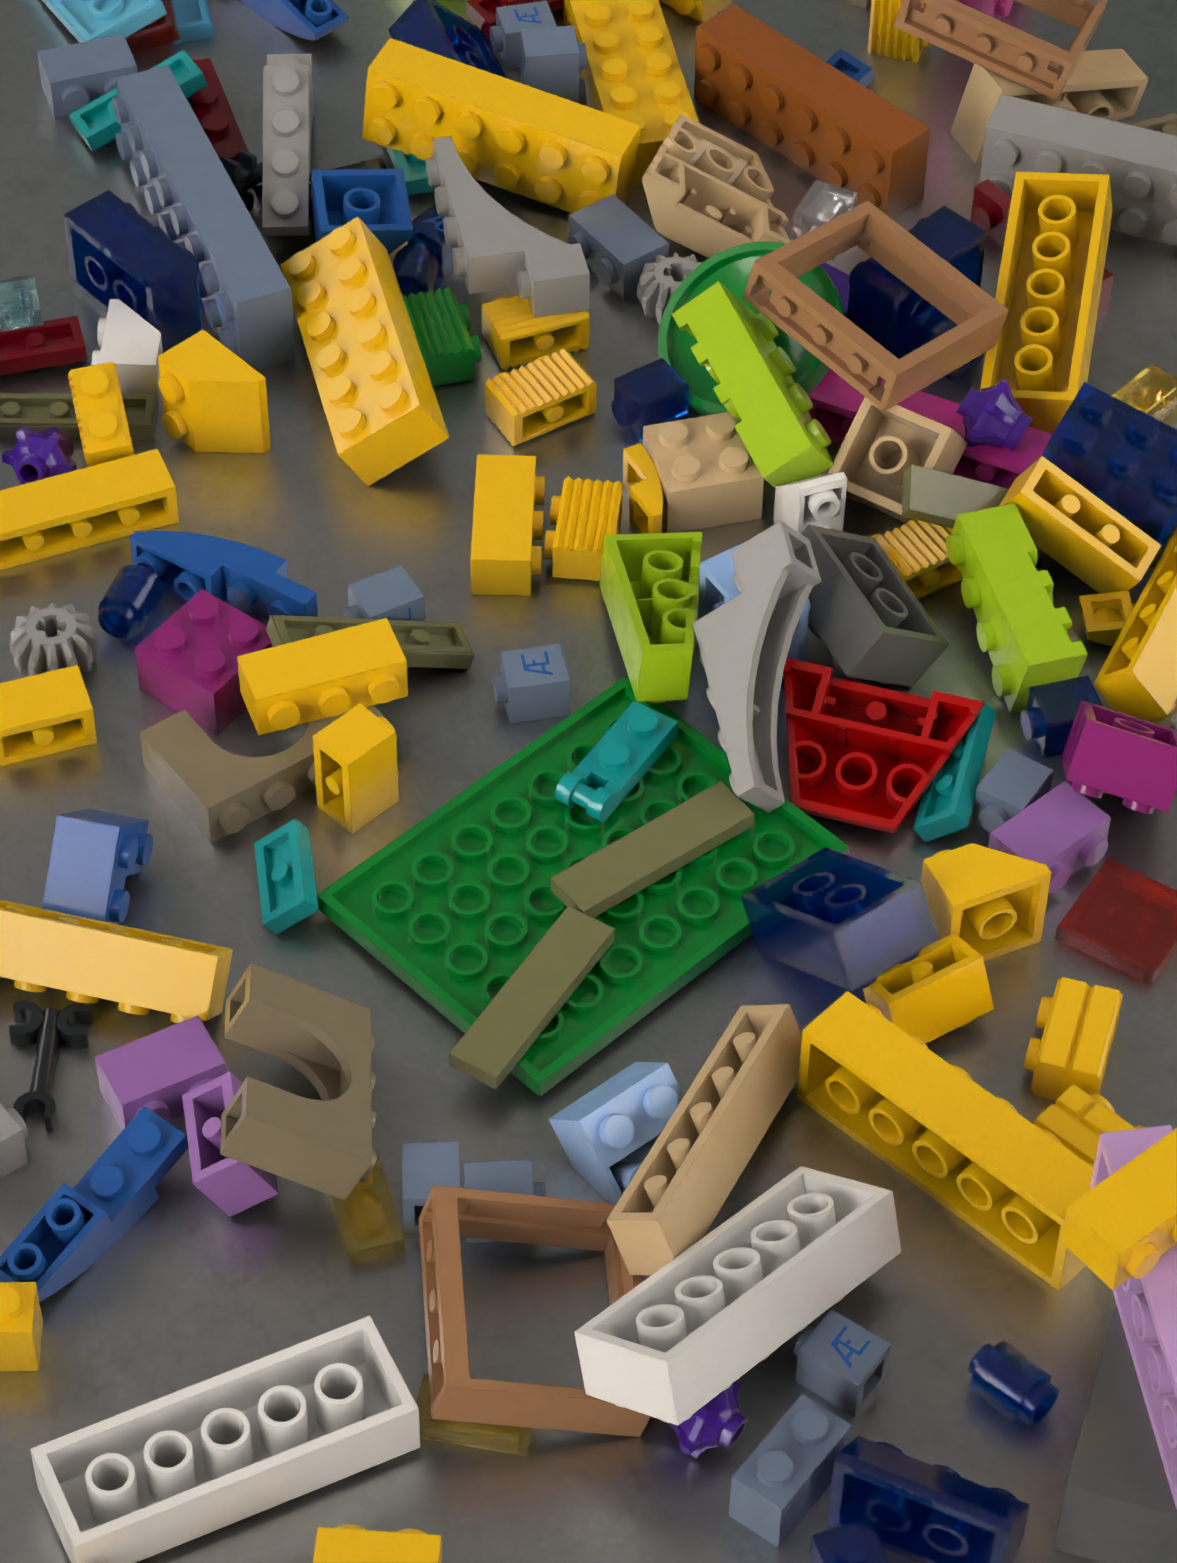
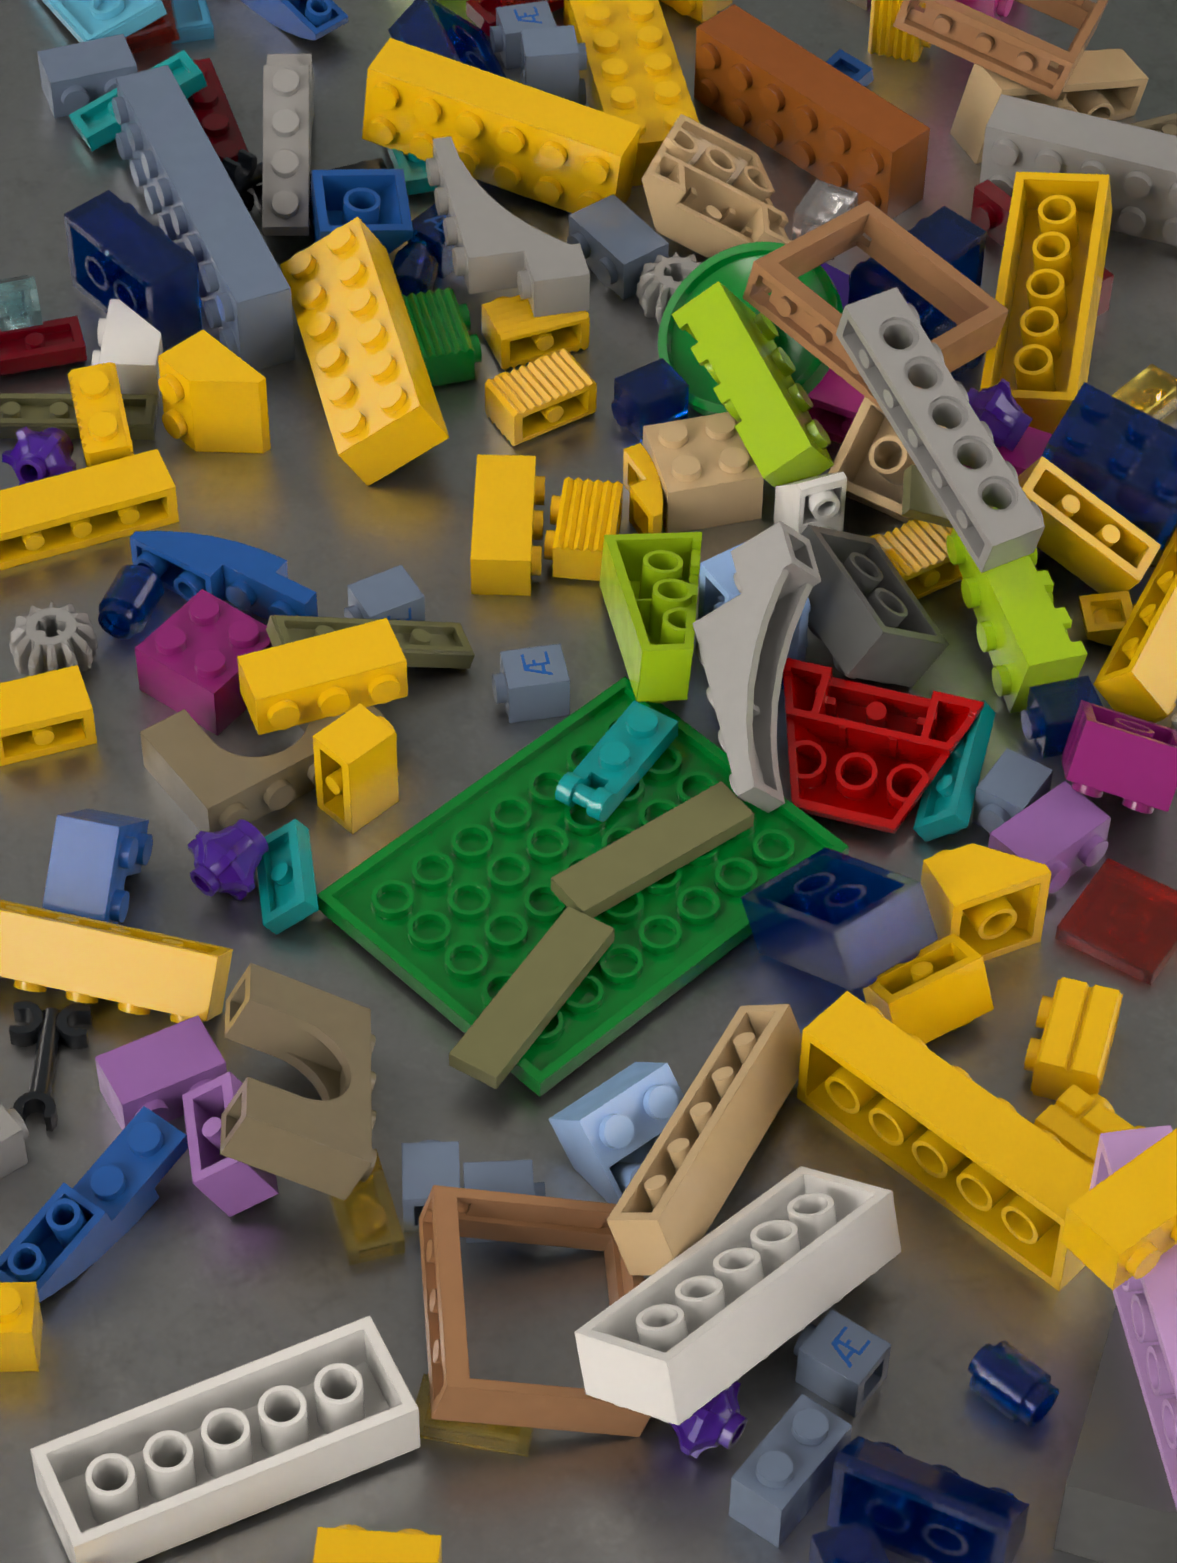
(227, 859): none -> dark purple rock
(990, 535): none -> light grey brick

